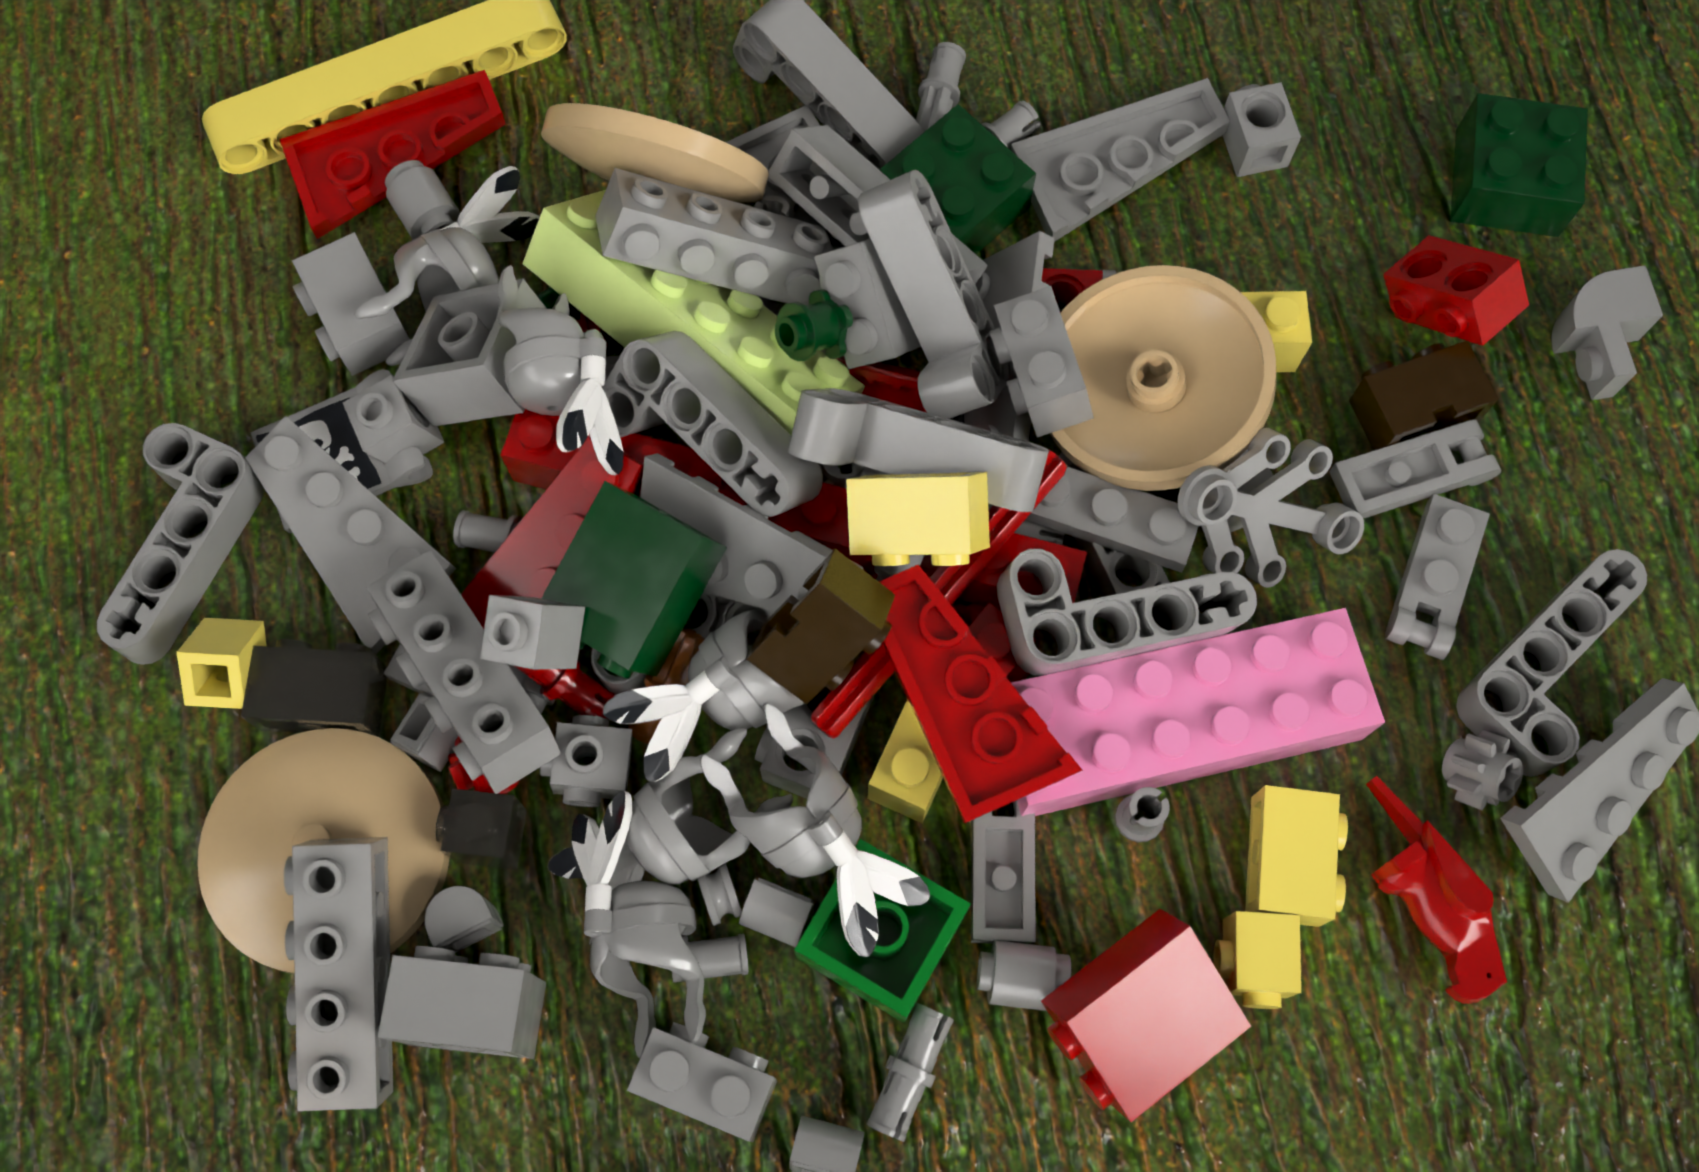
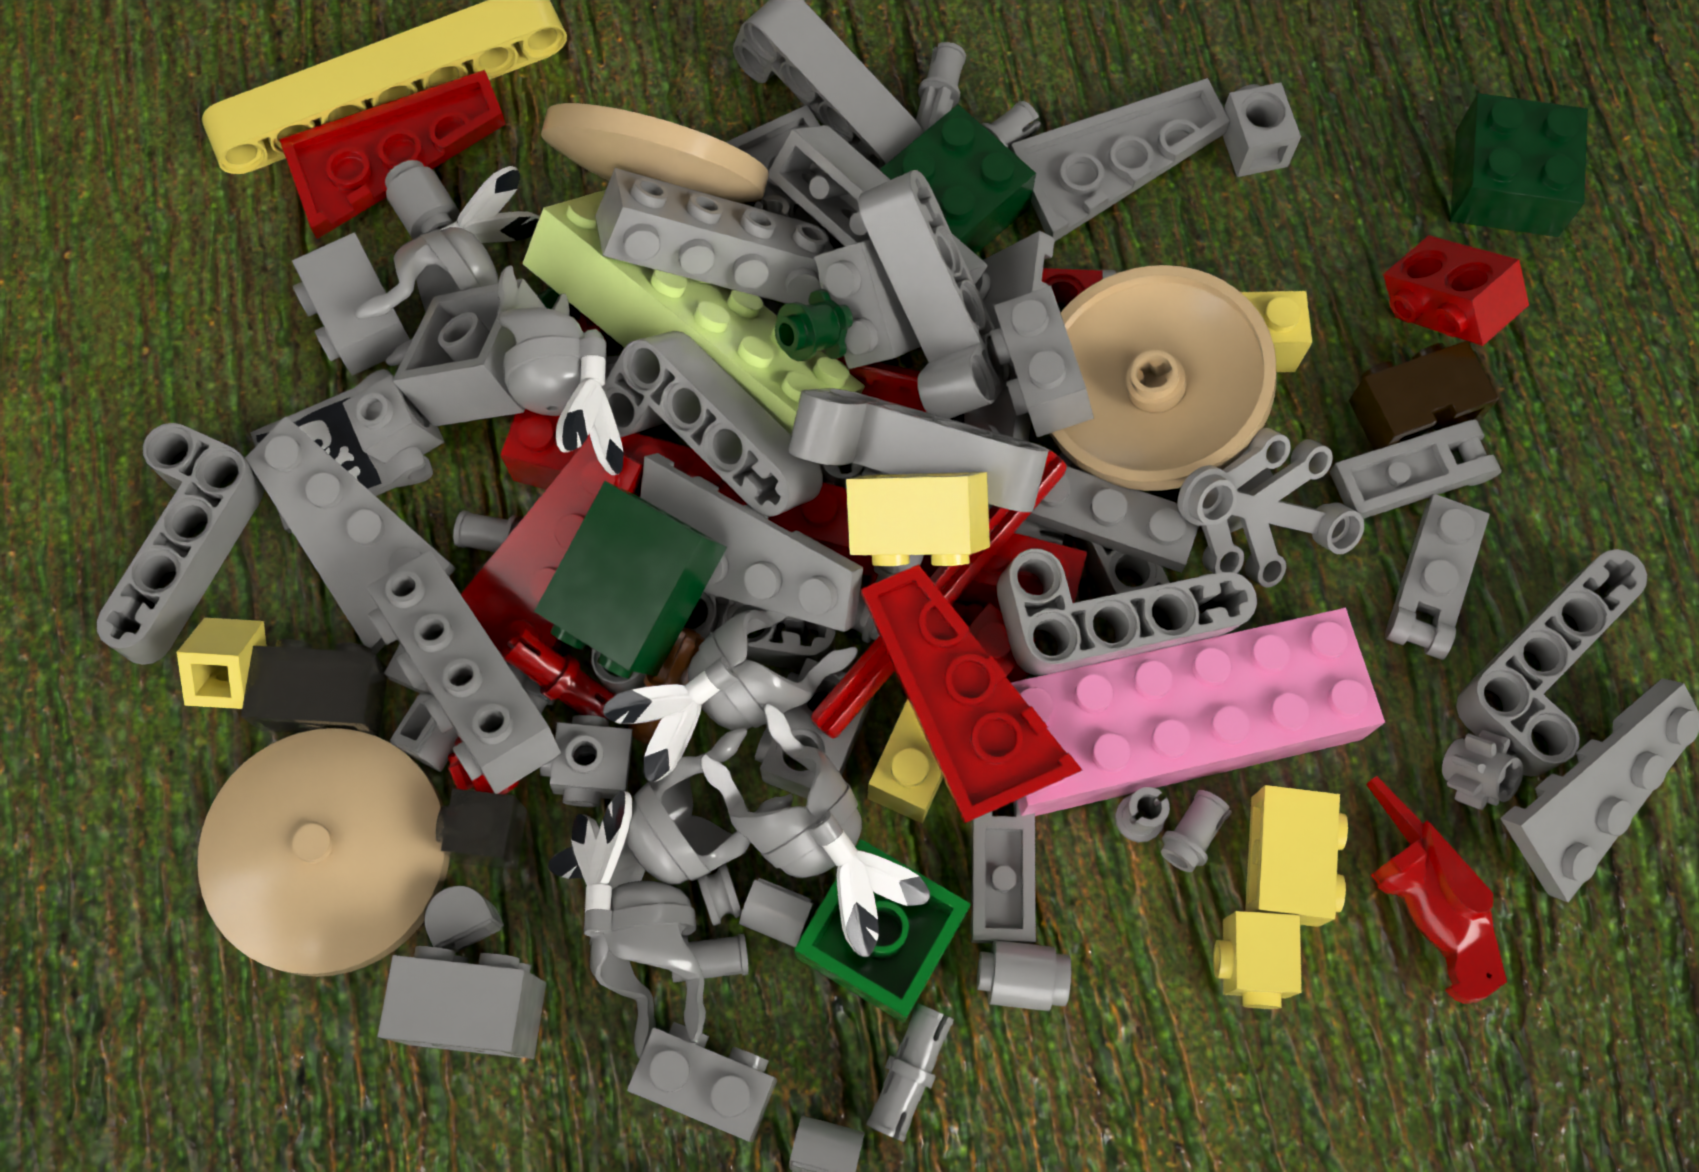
(339, 973): light grey brick -> none
(532, 632): light grey brick -> none
(816, 638): dark brown brick -> none
(1144, 1015): brick -> none
(1194, 833): none -> light grey pin
(1601, 321): light grey brick -> none

